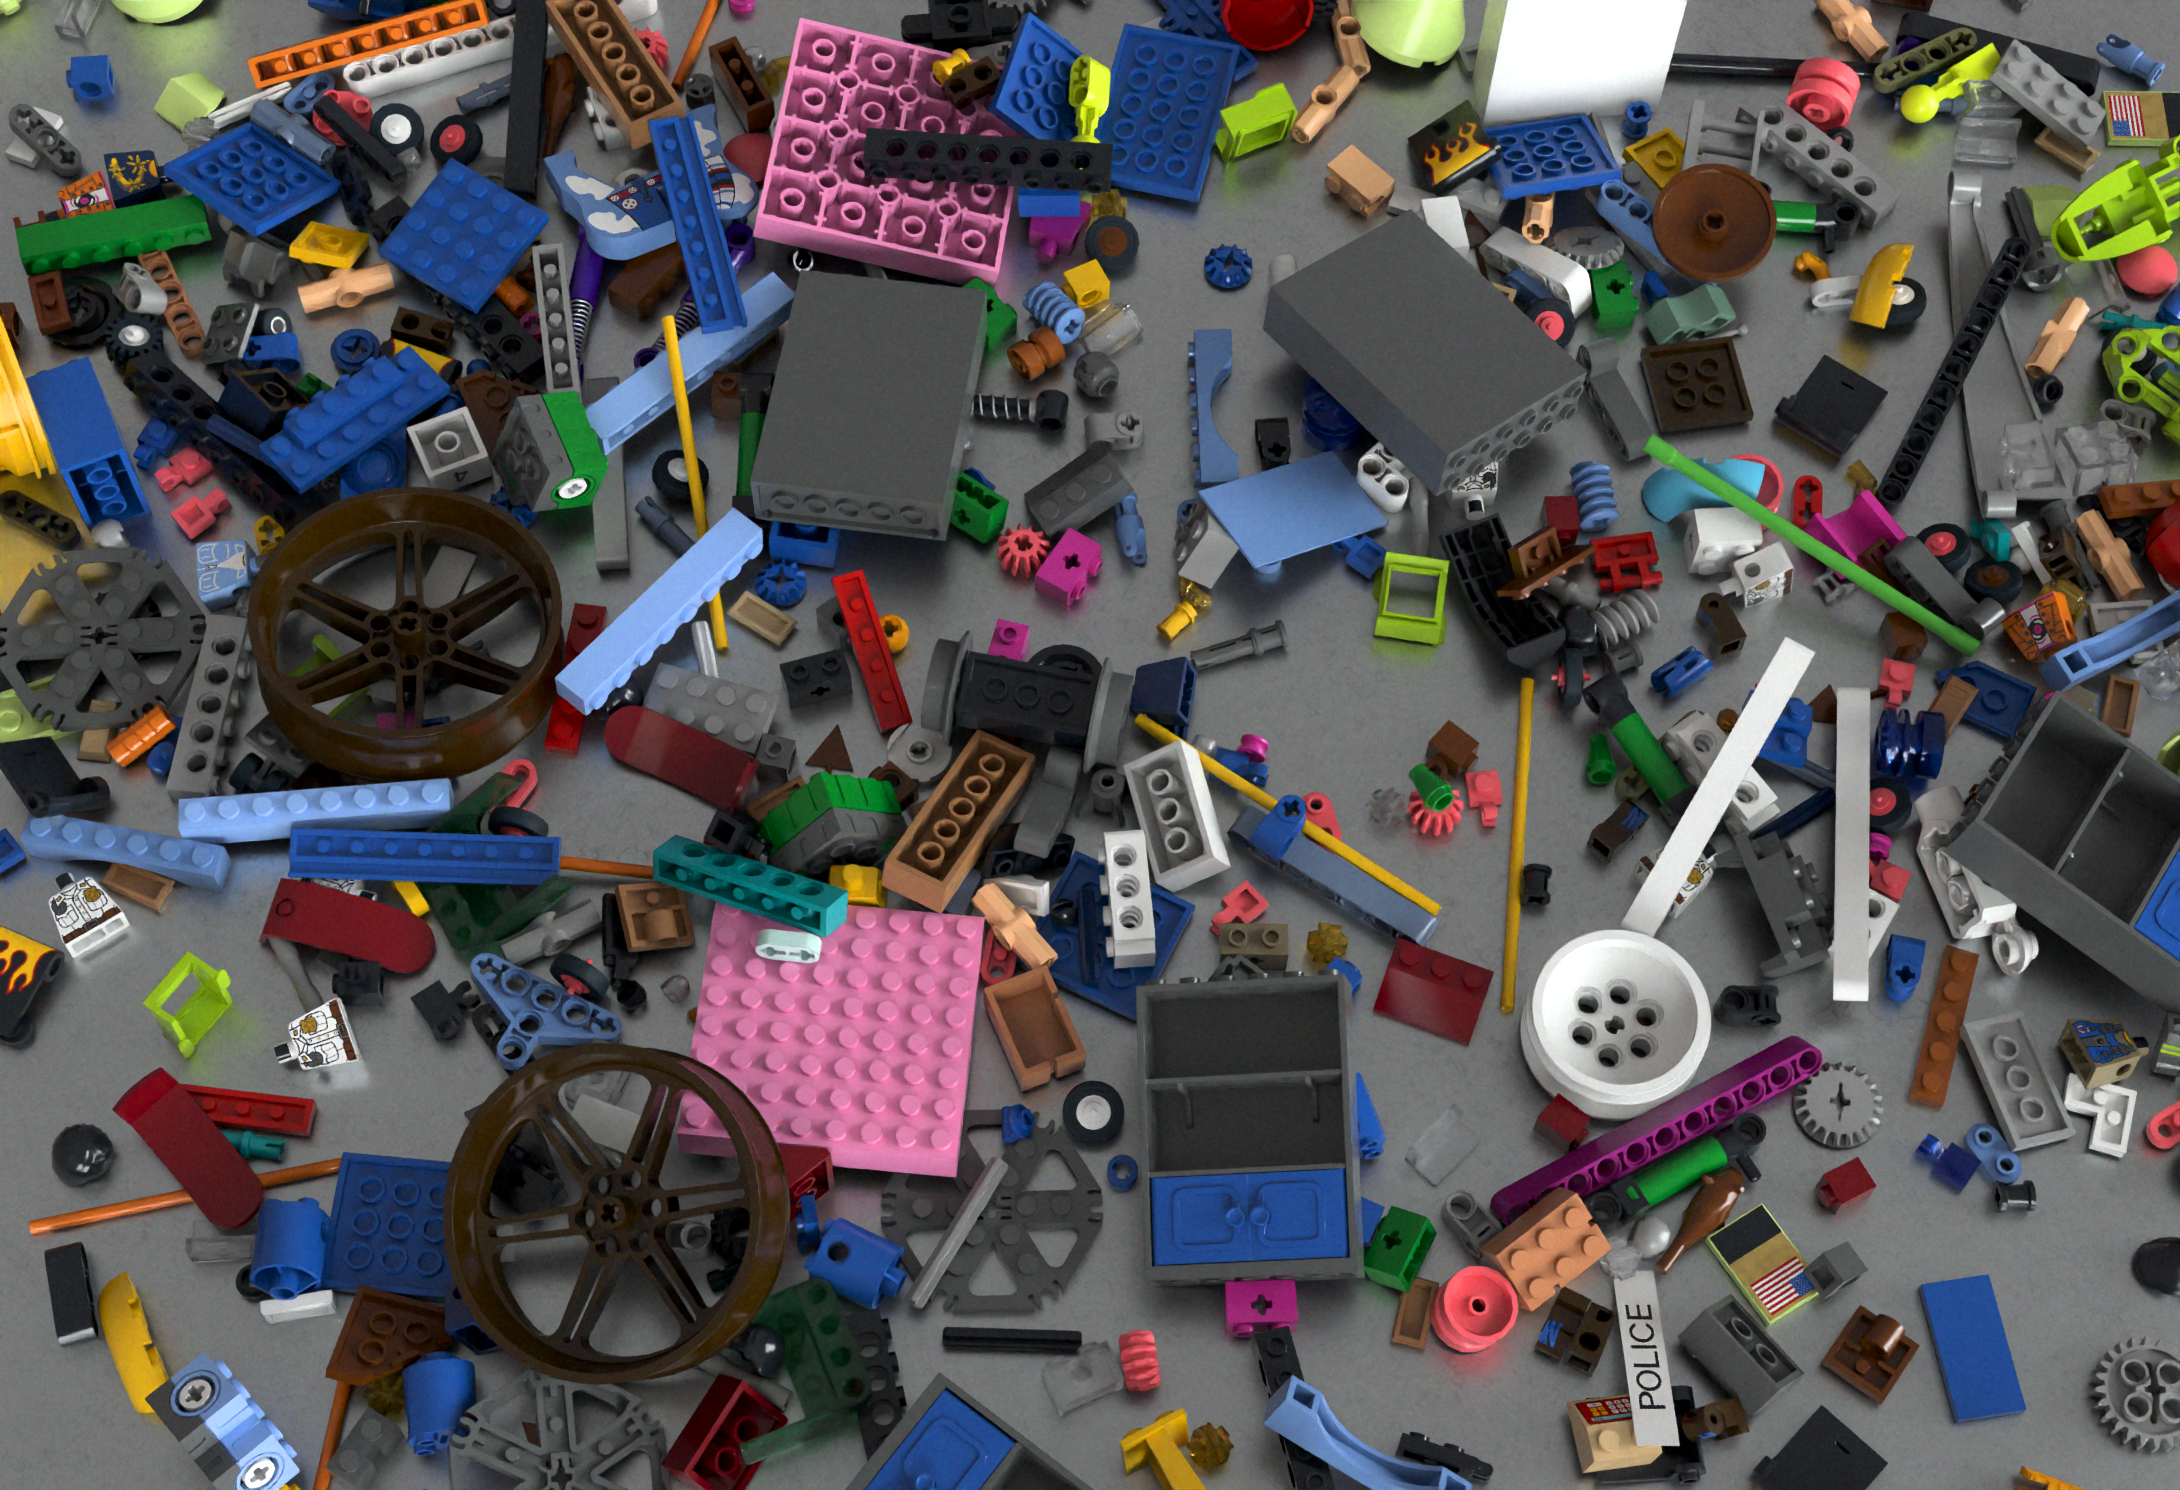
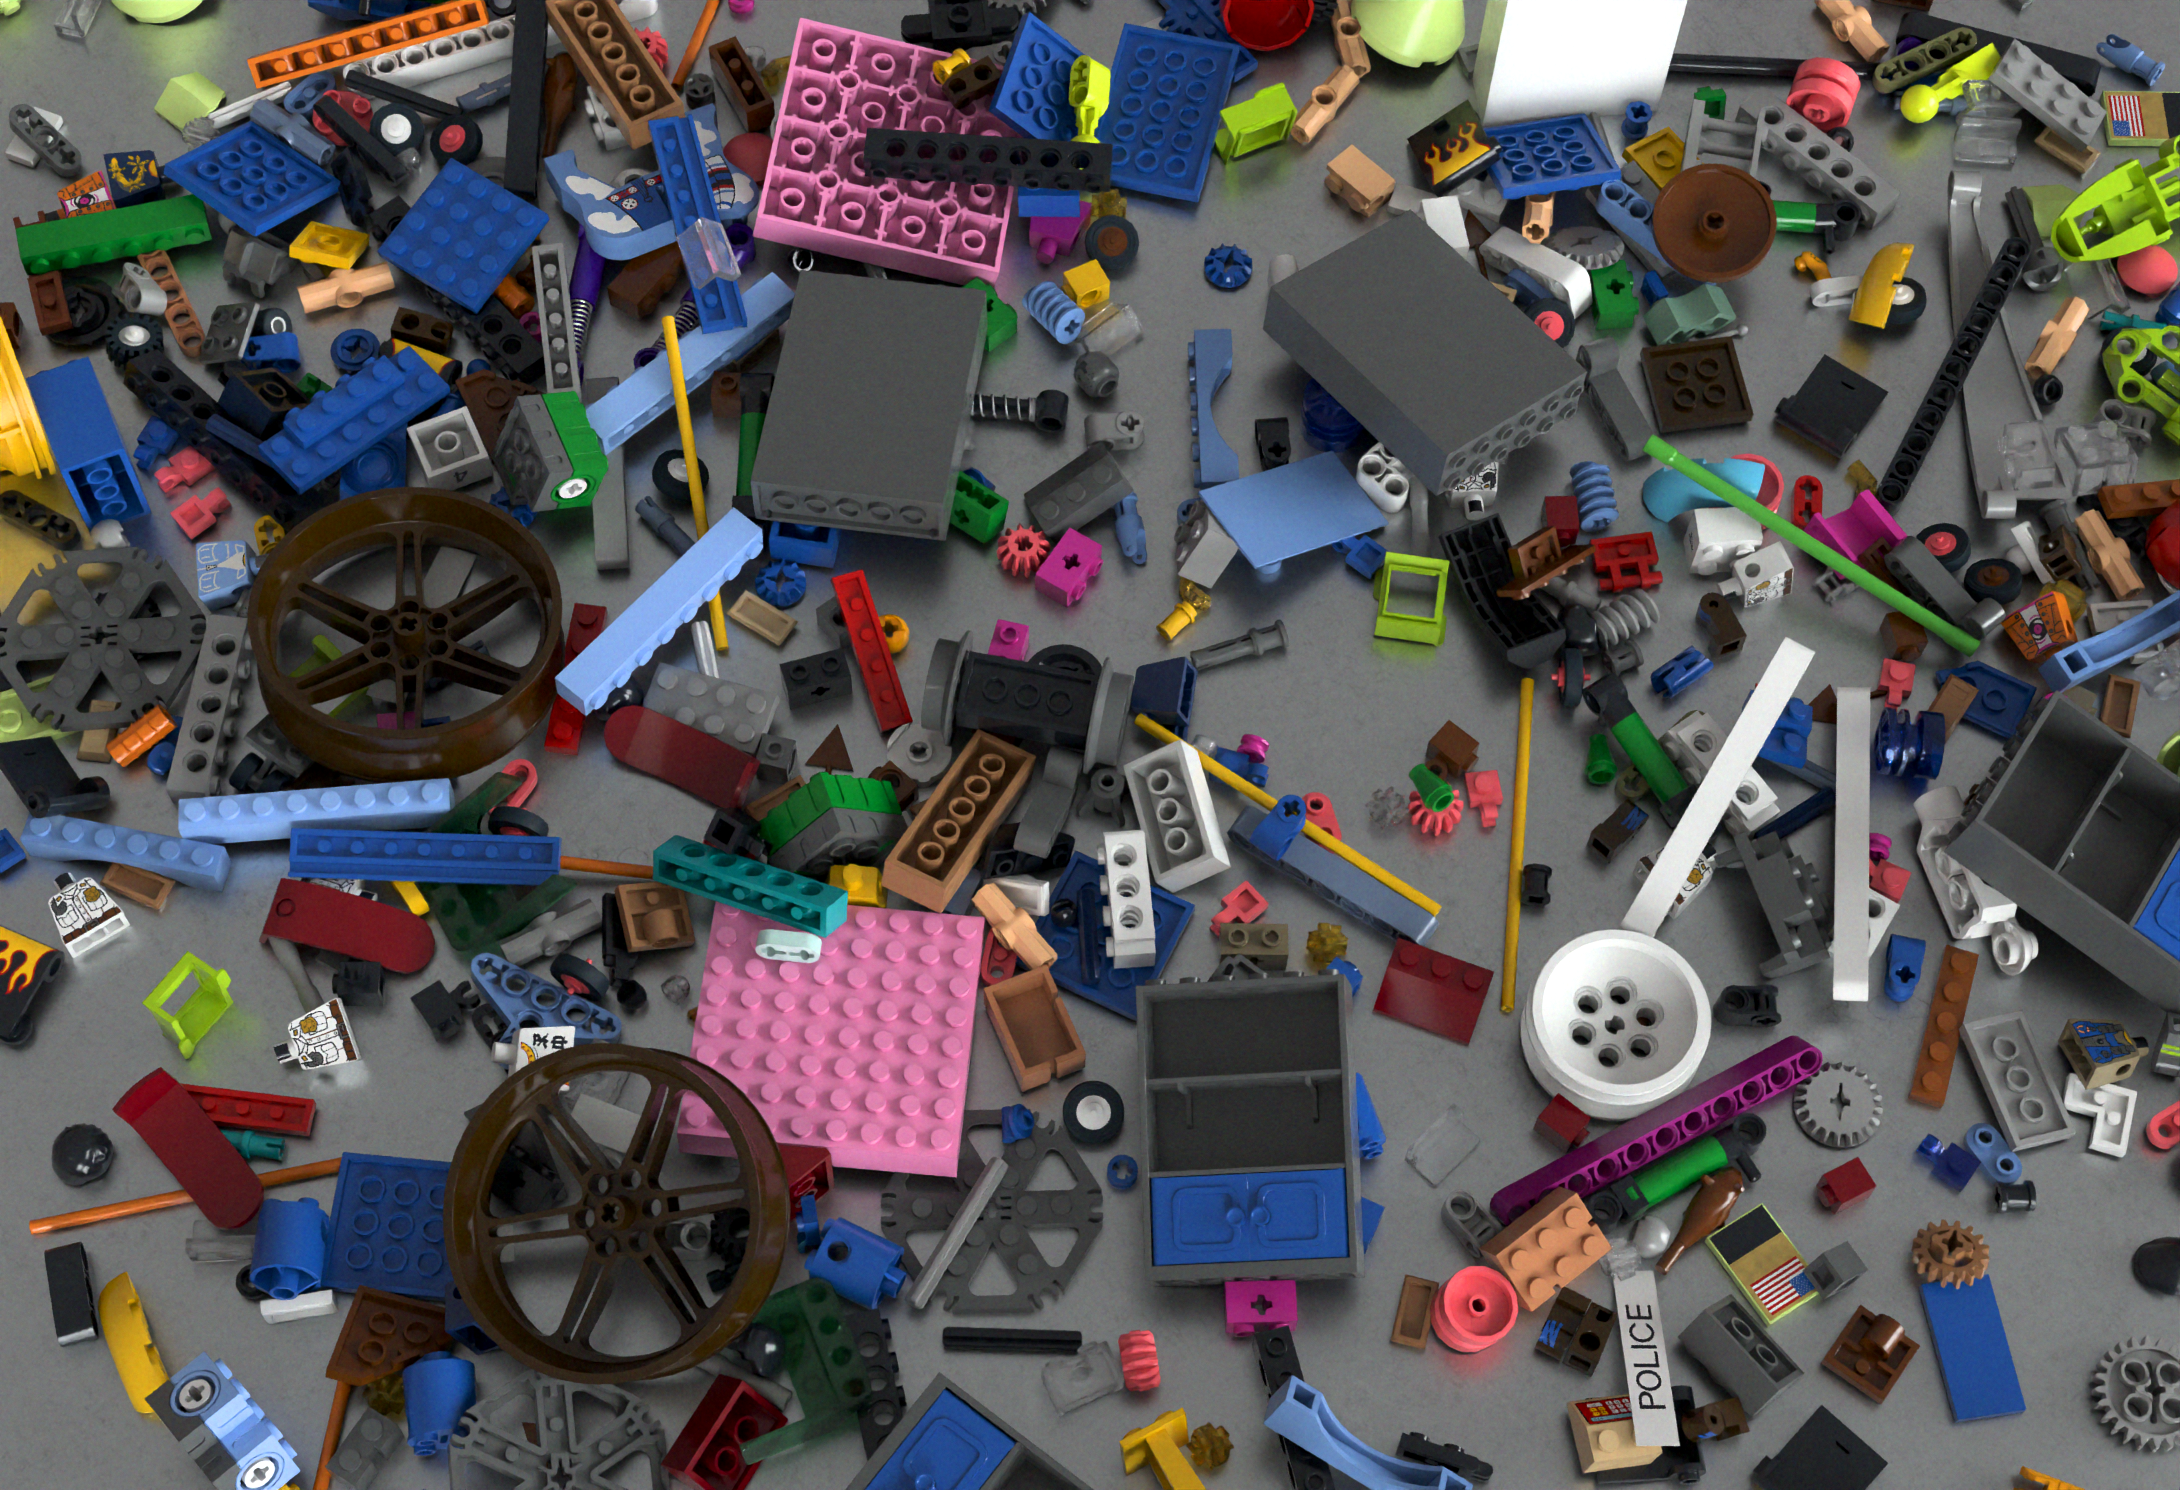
(91, 77): blue brick -> none
(397, 94): none -> black axle
(530, 1045): none -> white torso
(707, 253): none -> clear panel
(1032, 356): dark orange wheel -> none
(1399, 1248): green brick -> none
(1714, 103): none -> green tile
(1727, 719): clear orange rock -> none
(1888, 805): black wheel -> none
(1932, 1254): none -> medium nougat gear
(1994, 538): teal plate -> none

